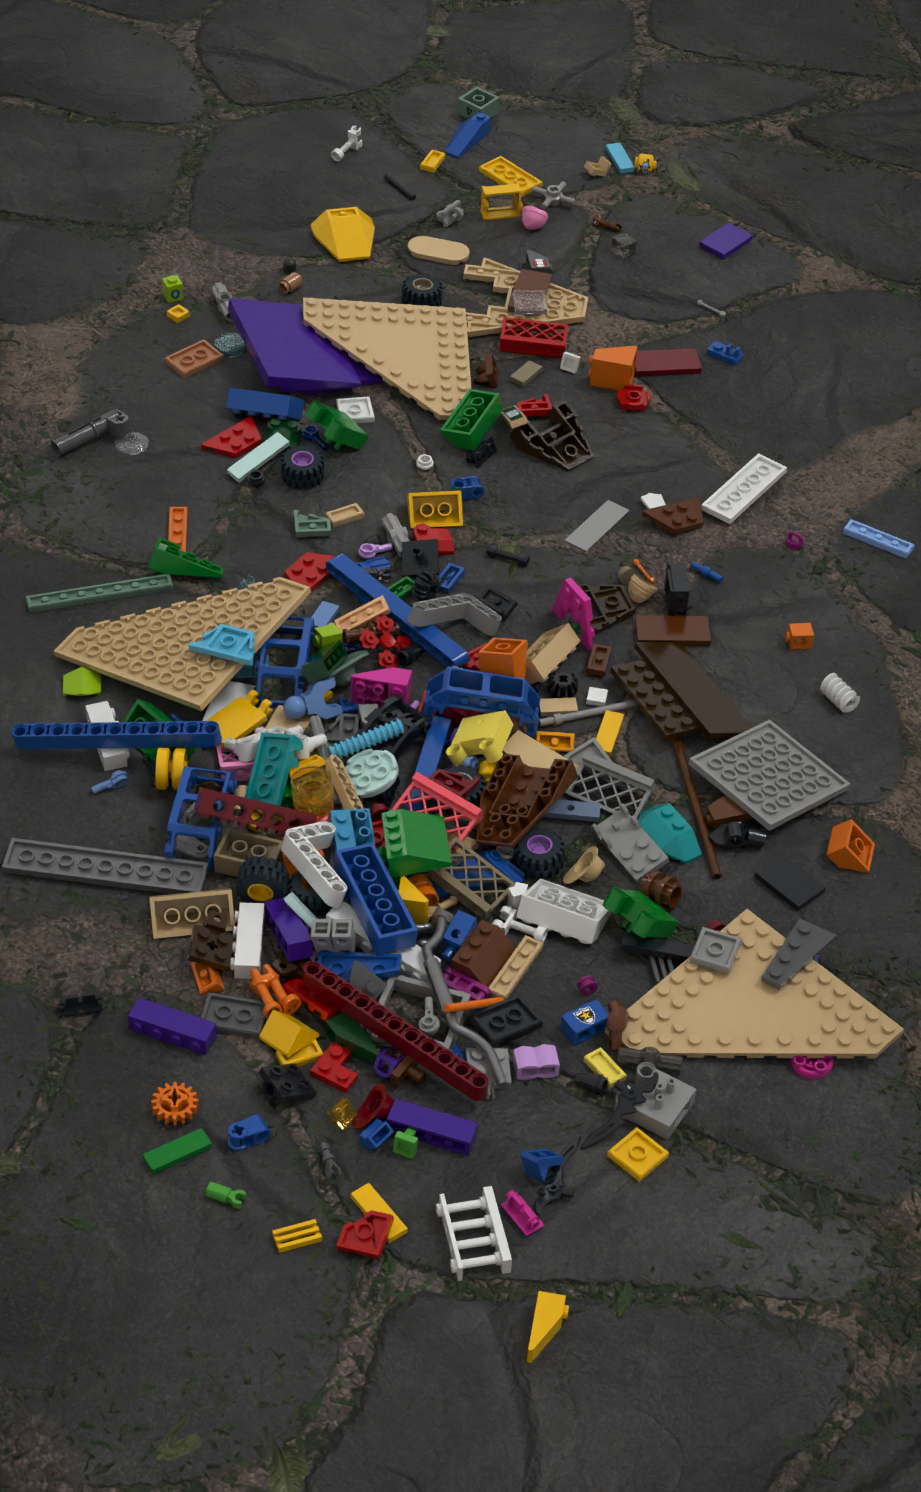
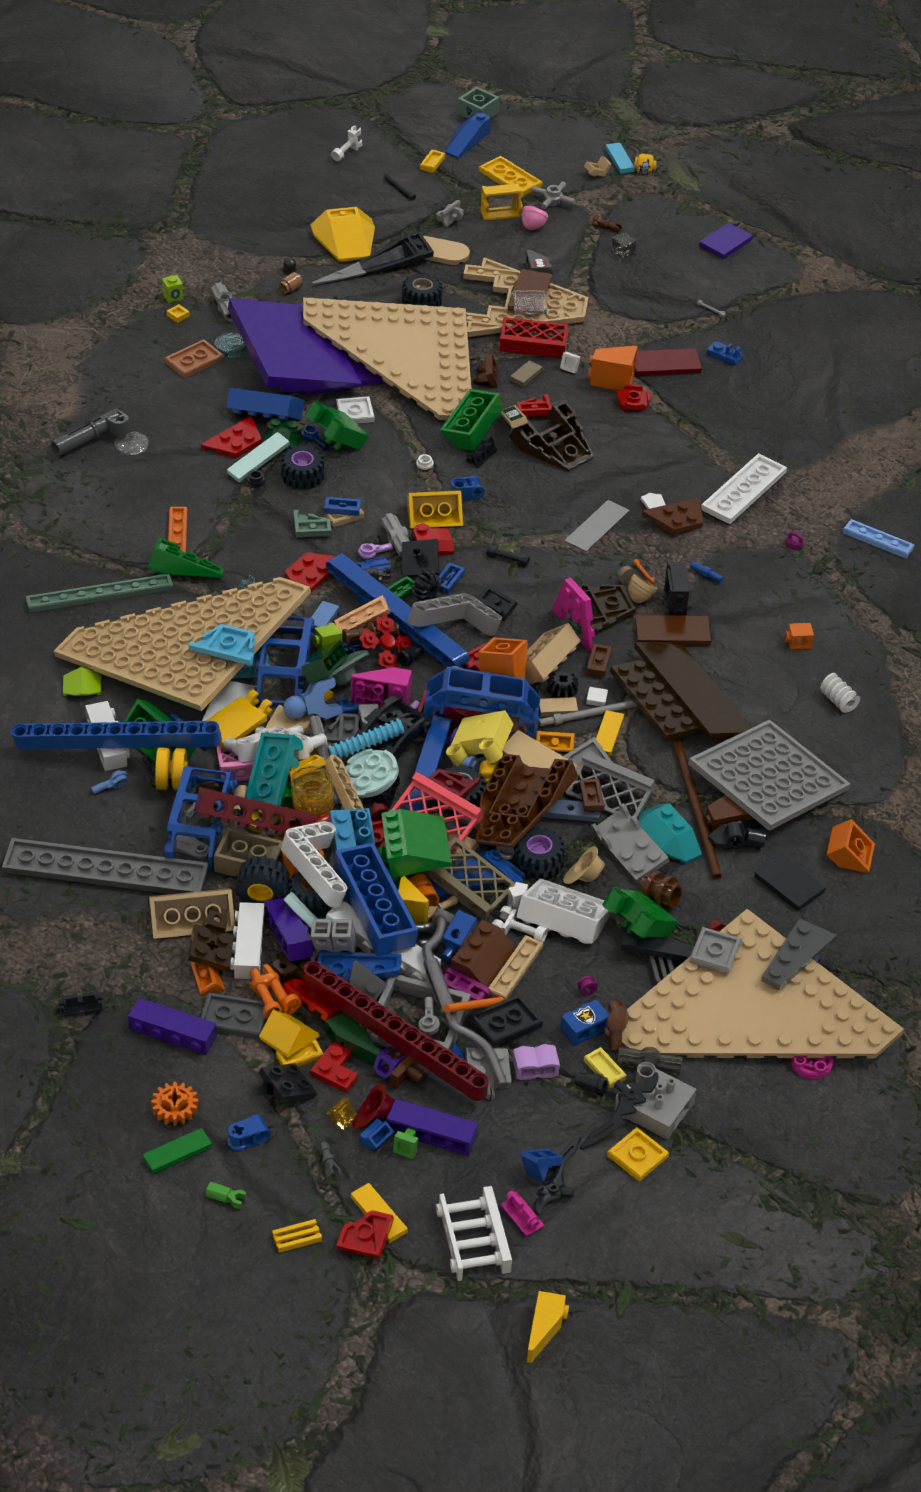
(342, 506): none -> blue tile
(400, 253): none -> black plate
(591, 795): none -> reddish brown plate

